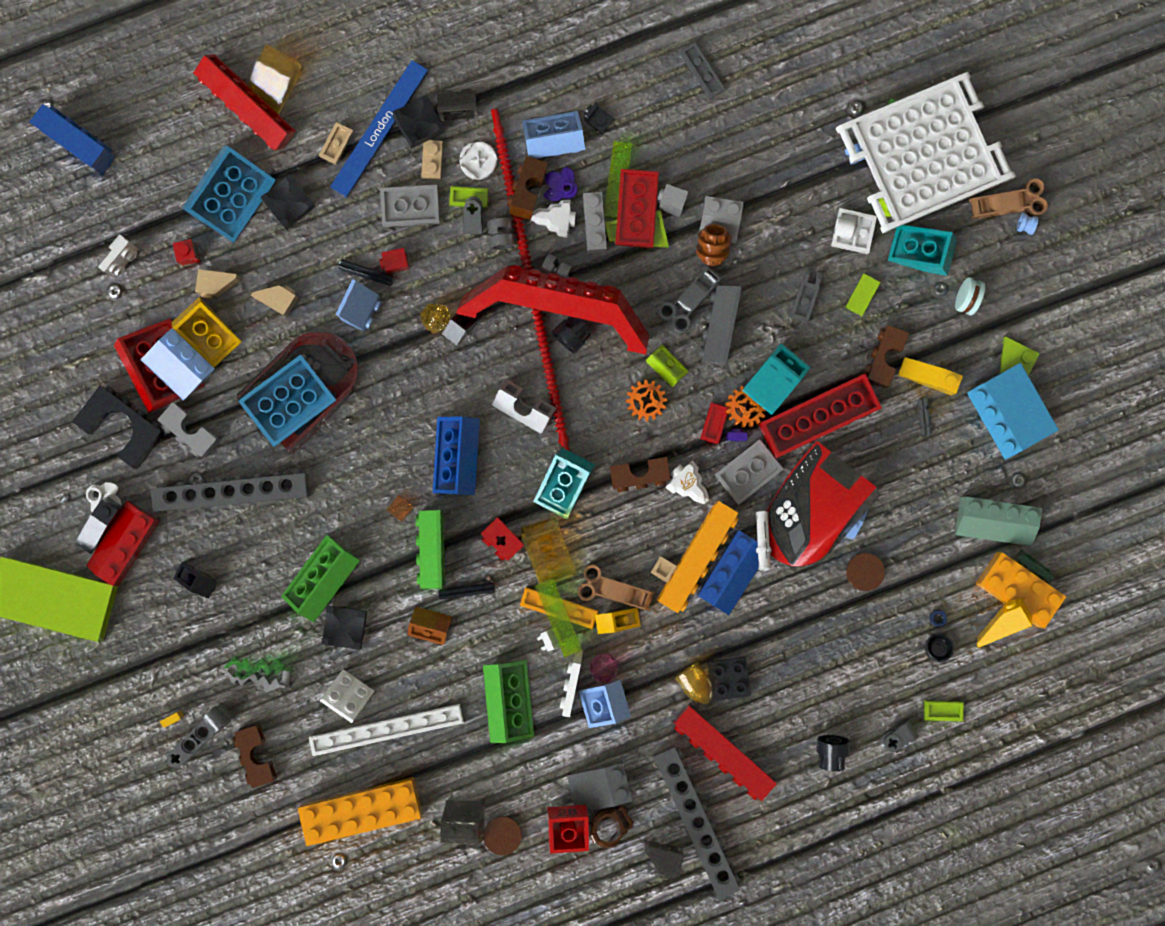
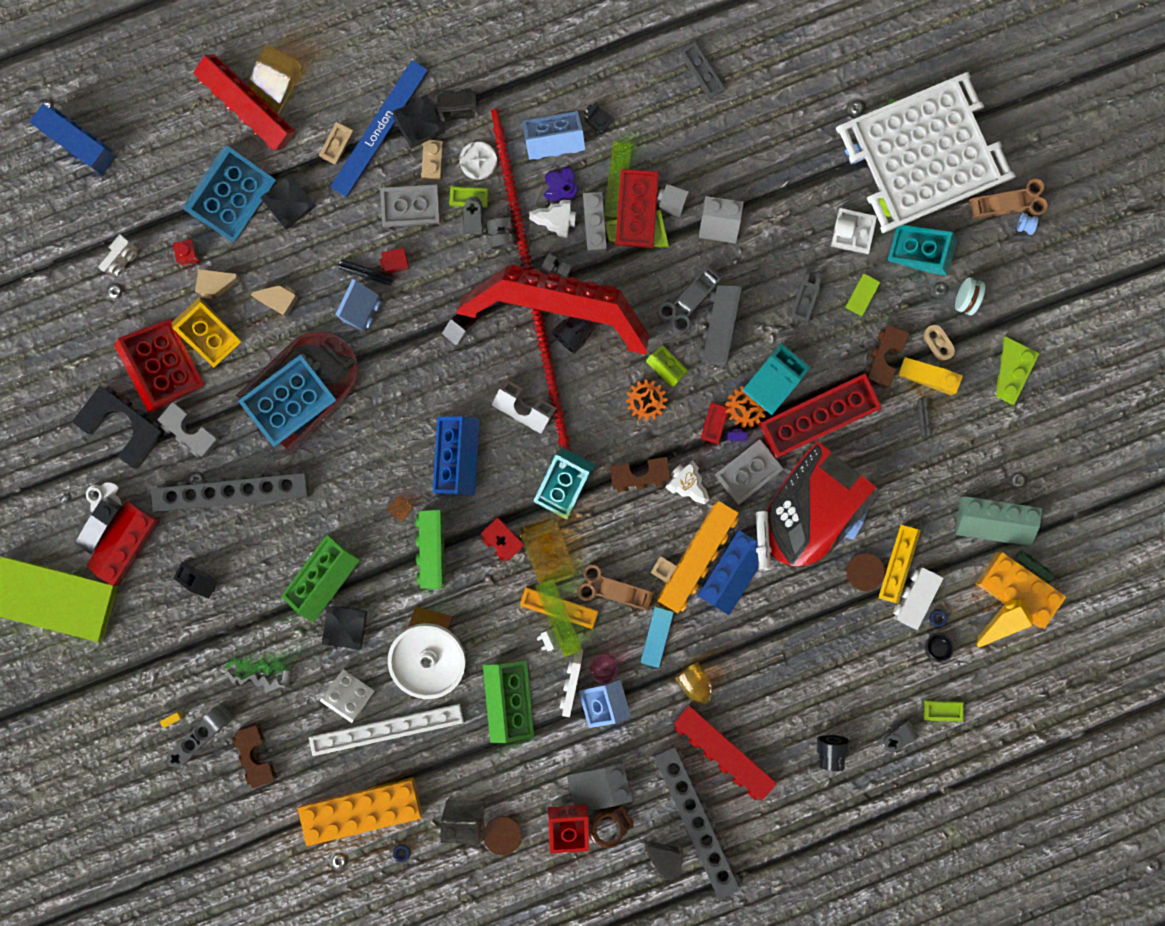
(177, 364): light blue slope -> none
(395, 854): none -> dark blue axle
(426, 661): none -> white dish
(435, 317): clear yellow piece -> none
(466, 591): black axle -> none
(531, 174): reddish brown arch -> none
(617, 620): yellow slope -> none
(656, 637): none -> medium azure tile
(713, 244): dark orange piece -> none
(729, 678): black brick -> none
(899, 564): none -> yellow plate
(917, 597): none -> white brick
(939, 342): none -> tan plate
(1012, 411): dark azure slope -> none

